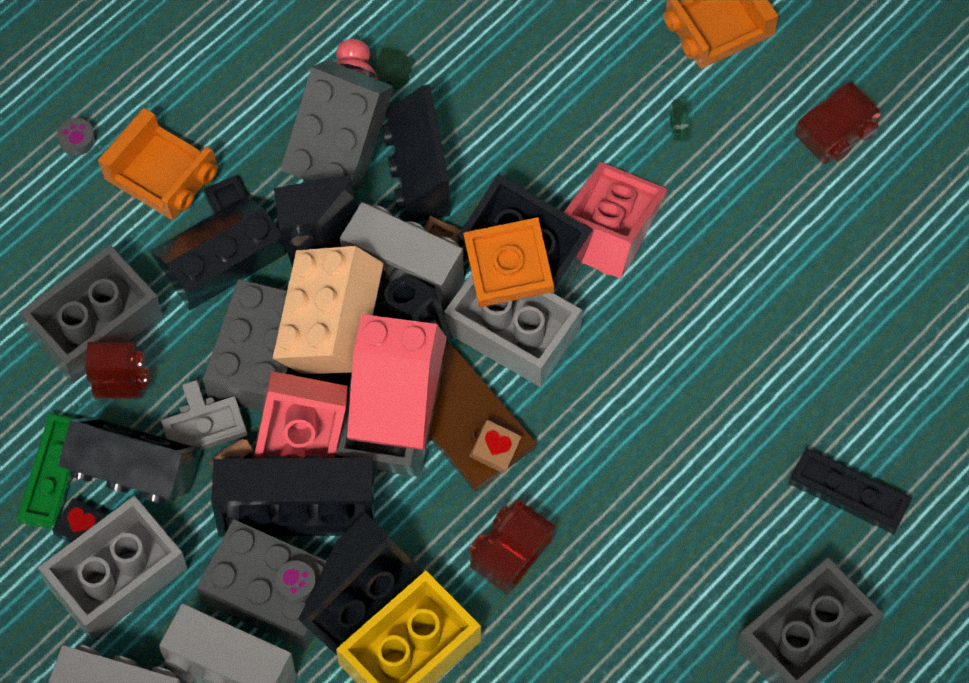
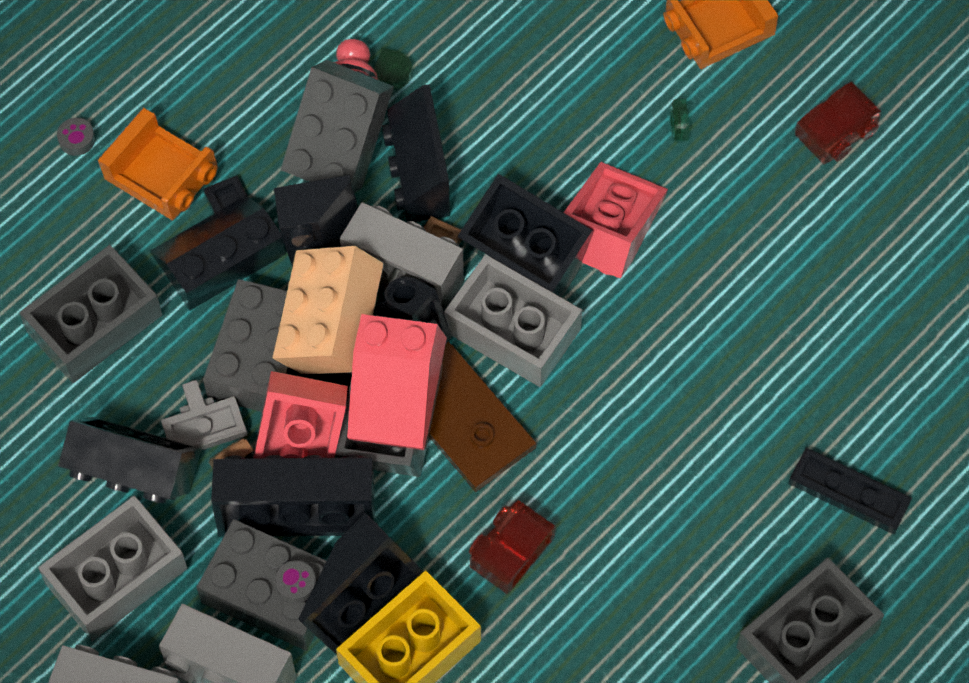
(47, 482): green tile -> none
(76, 520): black tile -> none
(116, 370): clear red brick -> none
(495, 446): medium nougat tile -> none
(508, 262): orange plate -> none

